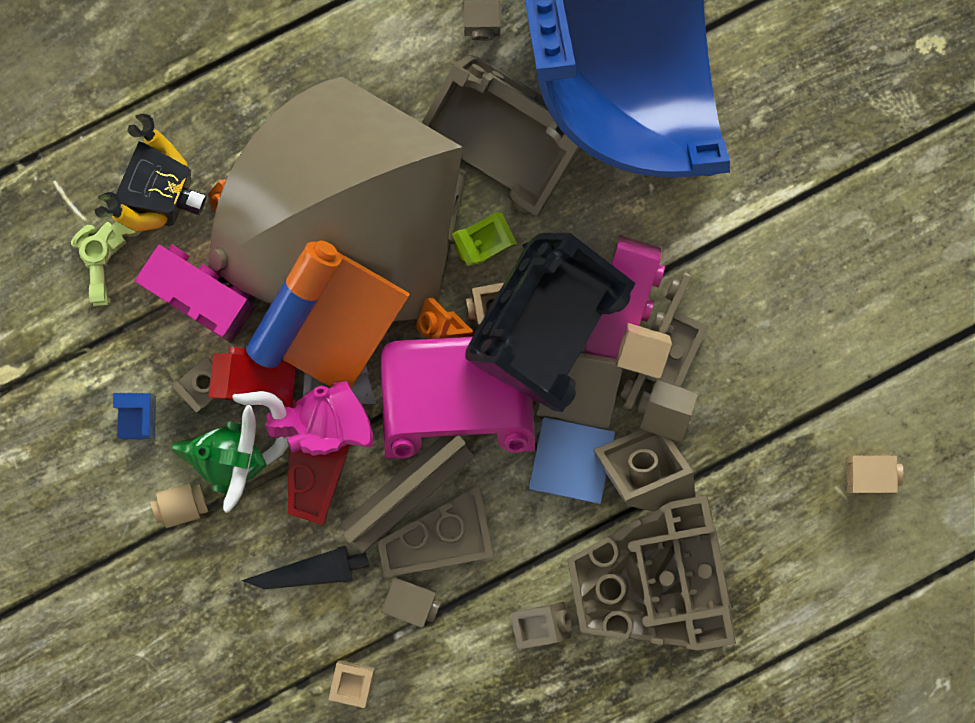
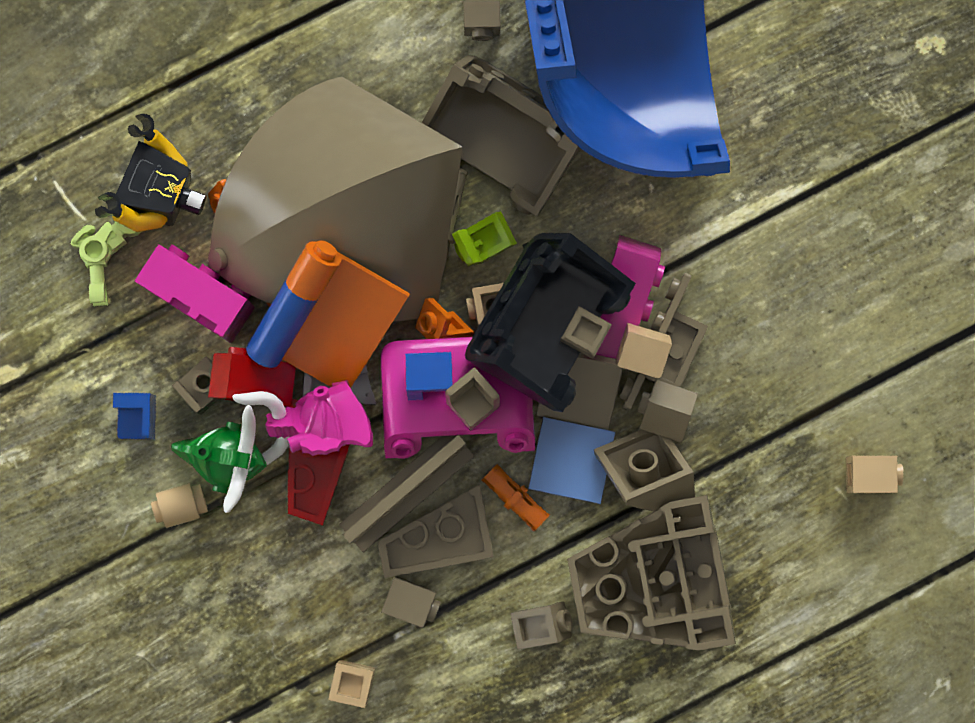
(320, 569): black bar -> none
(427, 373): none -> blue panel
(472, 398): none -> dark tan panel
(515, 497): none -> orange pin
(585, 332): none -> dark tan tile

